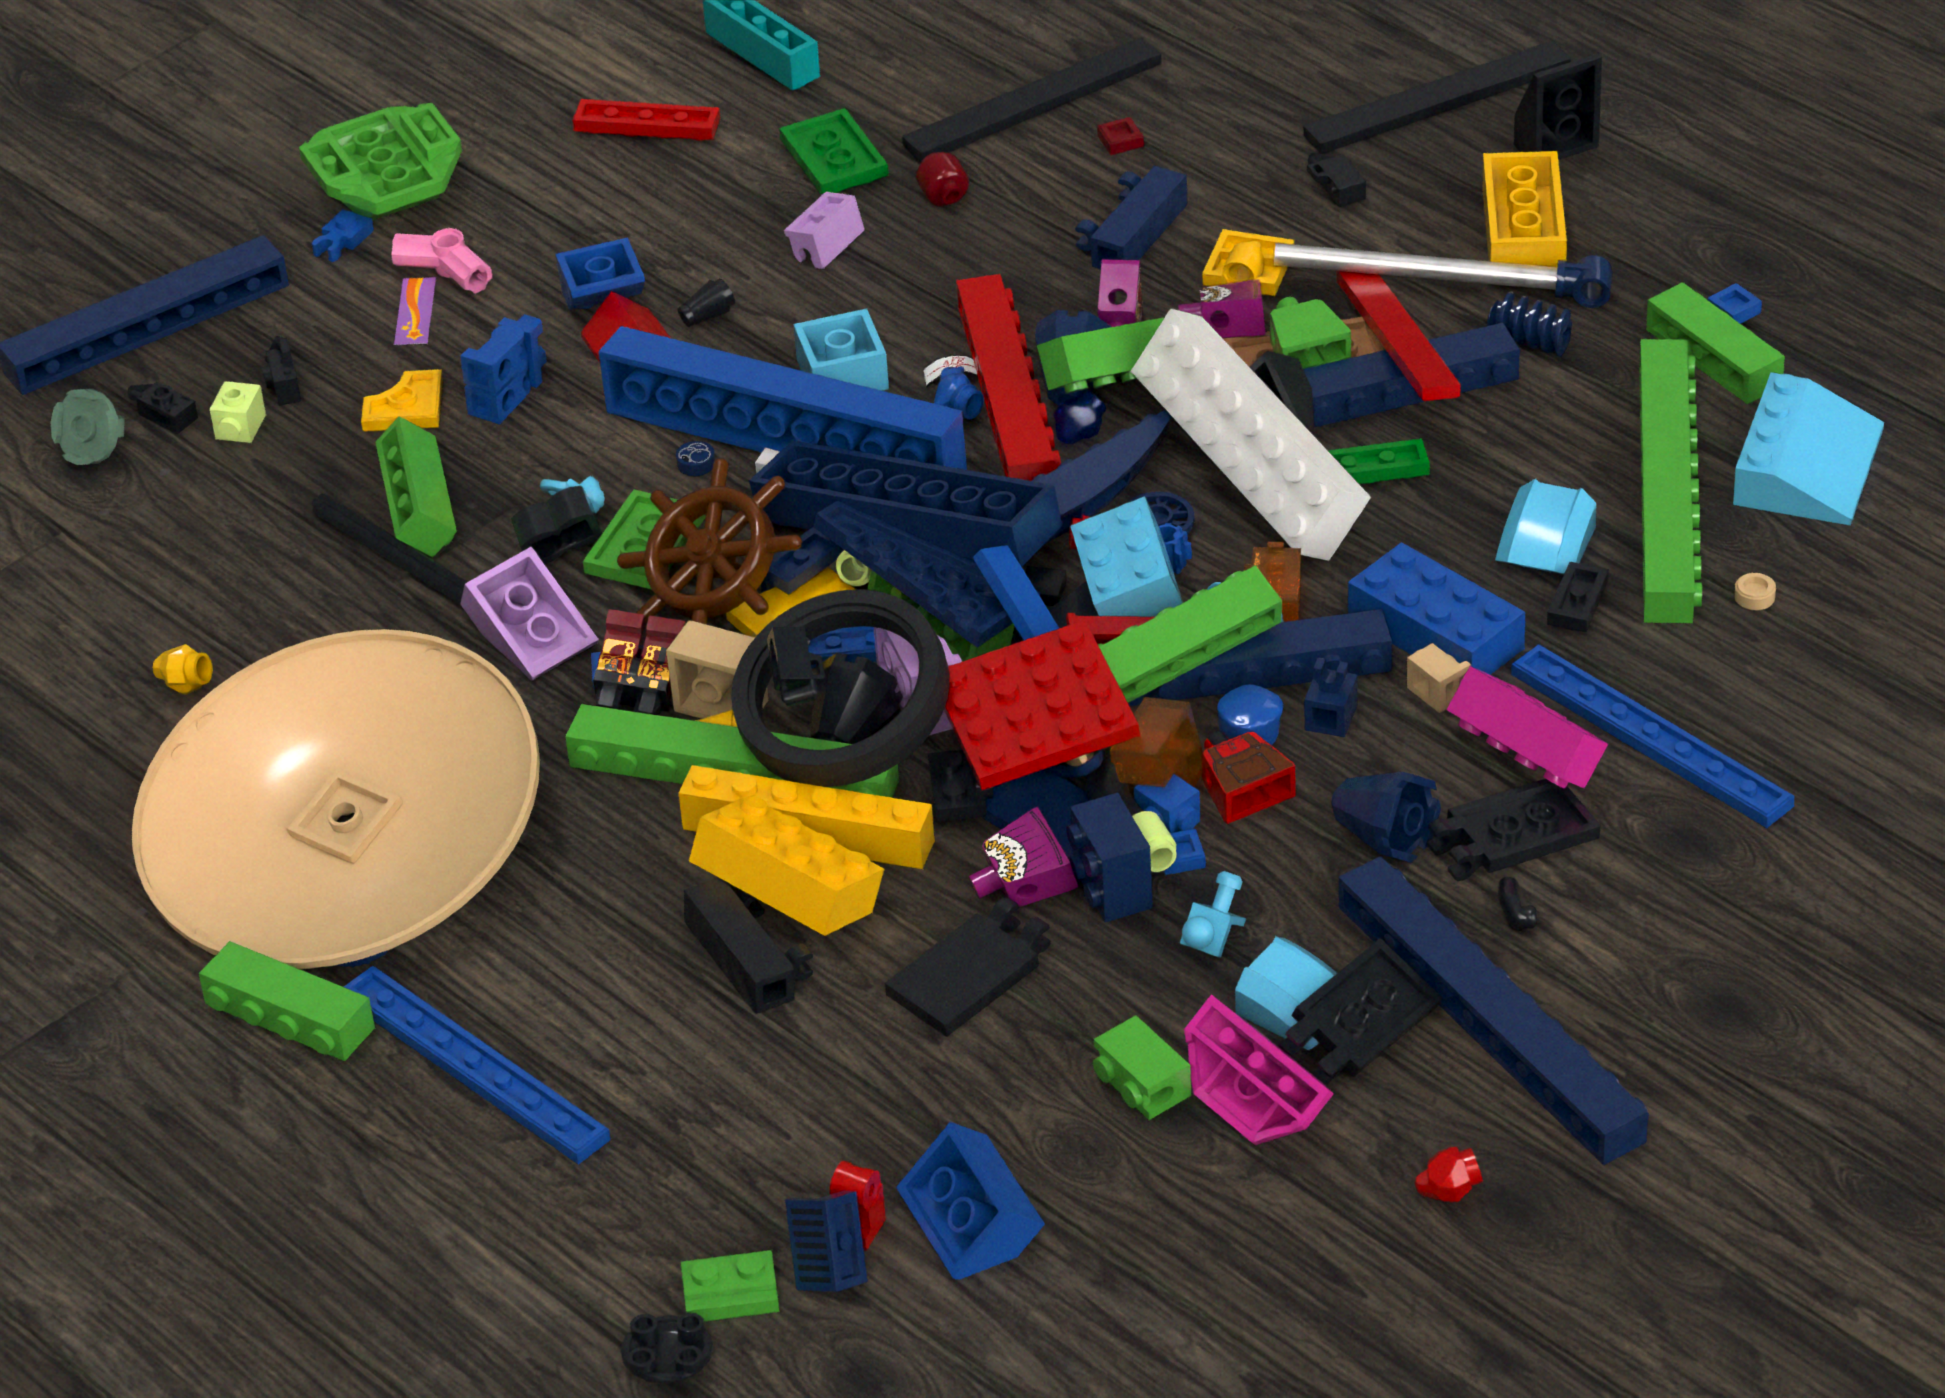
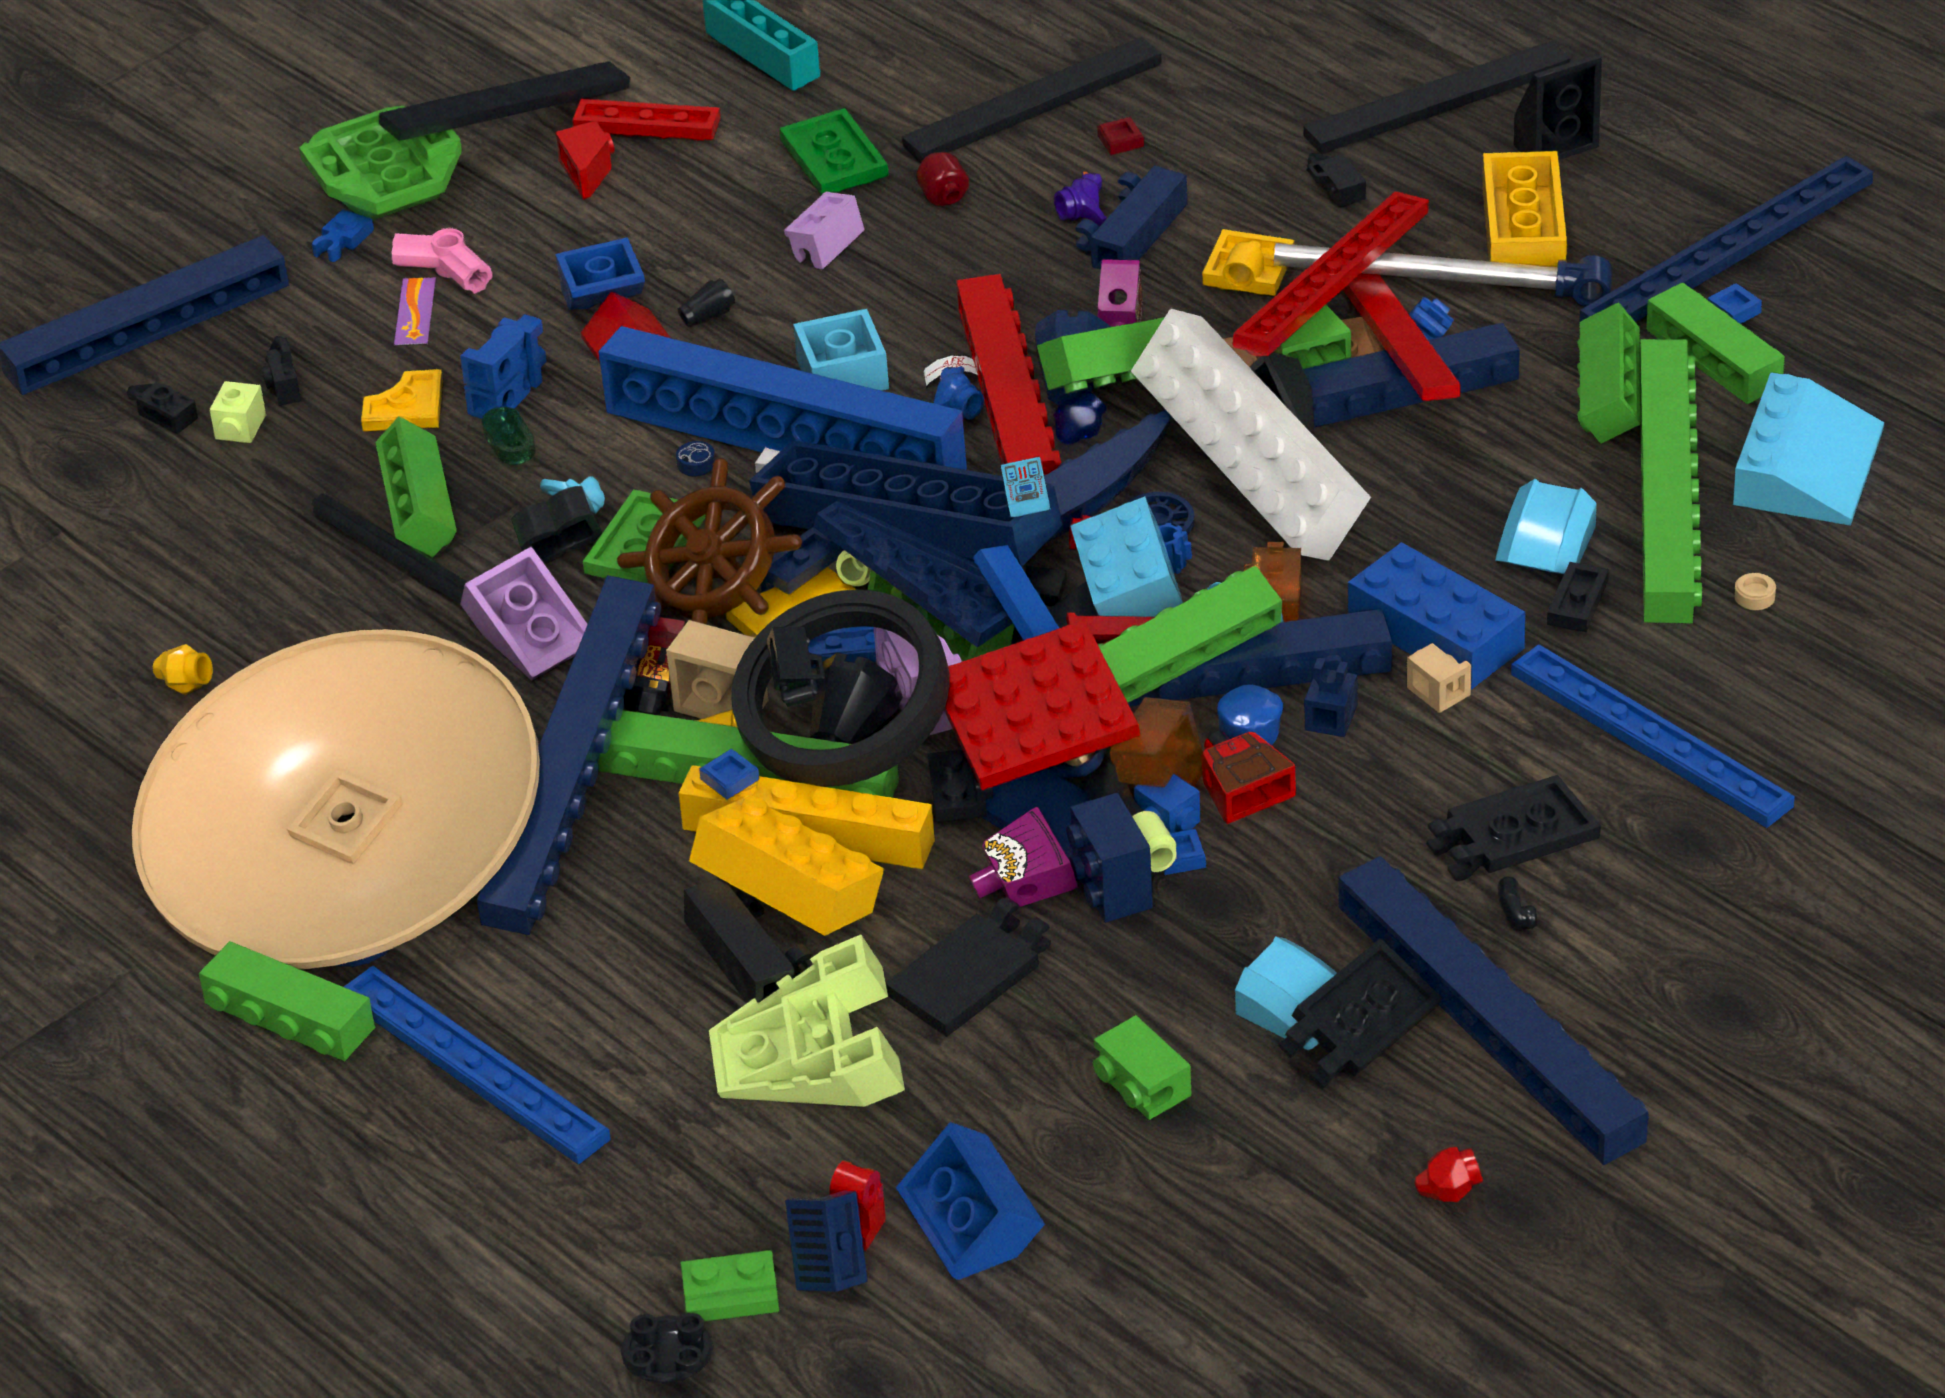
(86, 426): sand green tile -> none
(503, 100): none -> black tile
(508, 435): none -> clear green plate
(571, 751): none -> dark blue brick
(585, 155): none -> red slope
(729, 774): none -> blue tile
(801, 1037): none -> yellowish green wedge
(1025, 487): none -> medium azure tile
(1081, 199): none -> dark purple animal
(1210, 925): medium azure piece -> none
(1240, 307): magenta torso -> none
(1249, 1076): dark pink wedge -> none
(1329, 274): none -> red plate
(1384, 461): green plate -> none
(1388, 811): dark blue cone -> none
(1431, 317): none -> blue gear
(1527, 727): dark pink wedge -> none
(1532, 324): dark blue piece -> none
(1609, 373): none -> bright green brick
(1740, 237): none -> dark blue plate

